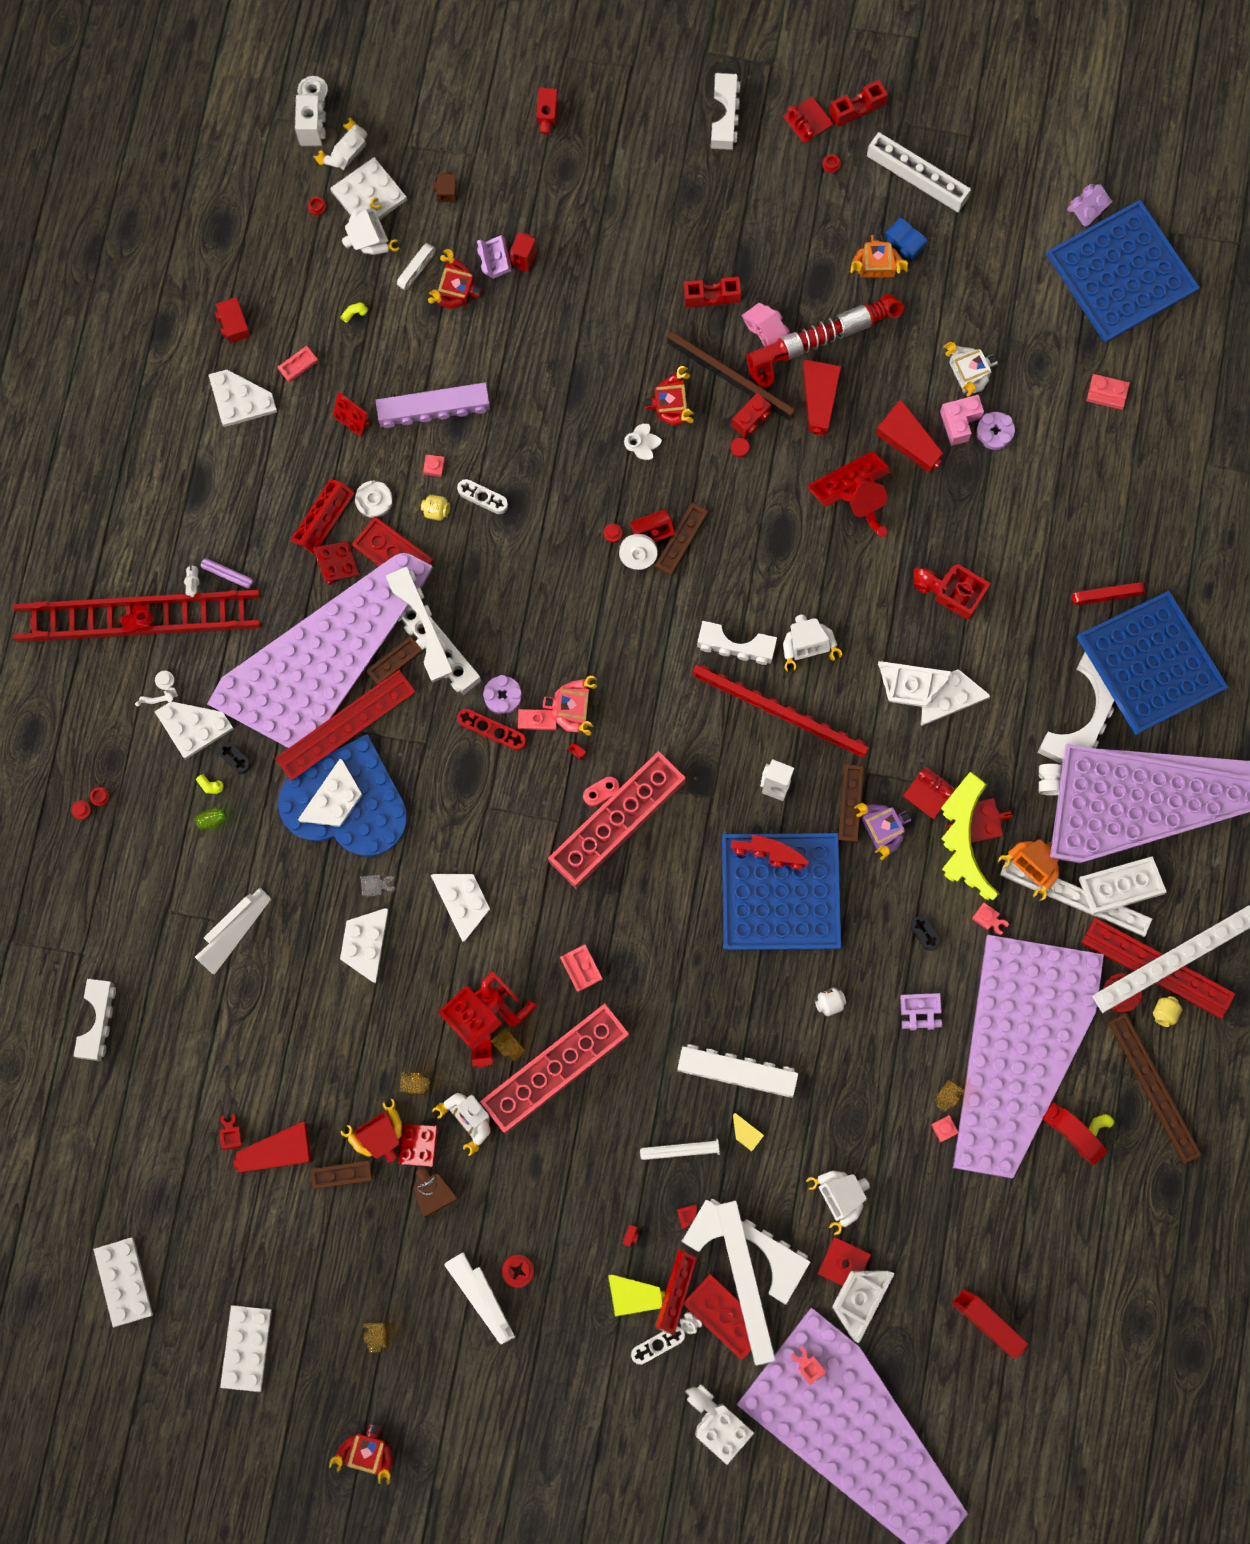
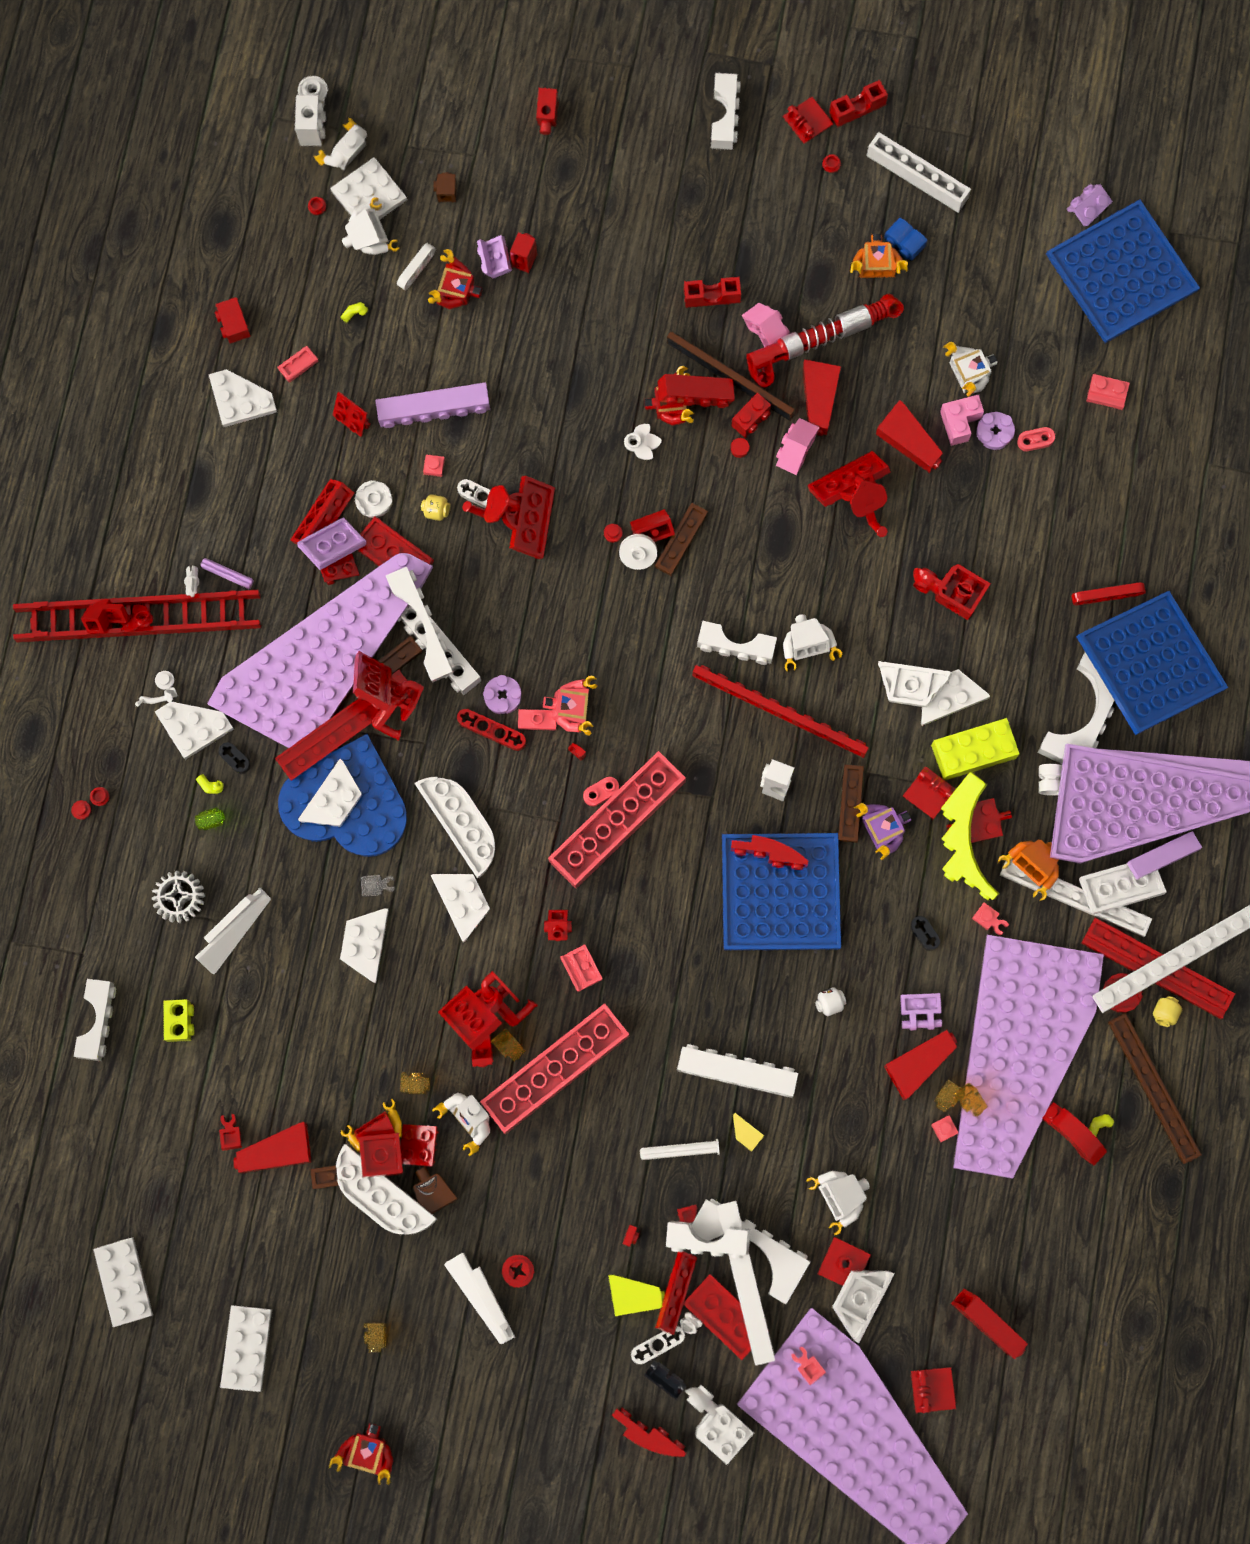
(101, 614): none -> red brick
(170, 897): none -> white gear
(172, 1021): none -> neon yellow brick
(331, 543): none -> lavender tile
(376, 686): none -> red plate
(380, 1155): none -> red plate
(380, 1197): none -> white plate
(461, 821): none -> white plate
(522, 512): none -> red plate
(558, 925): none -> red brick
(654, 1441): none -> red slope
(669, 1383): none -> black hinge
(682, 1236): none -> white arch
(696, 390): none -> red brick
(796, 445): none -> bright pink brick
(919, 1063): none -> red slope
(933, 1390): none -> red hinge
(971, 1100): none -> clear yellow brick
(975, 749): none -> neon yellow brick
(1035, 439): none -> coral plate
(1164, 855): none -> lavender tile

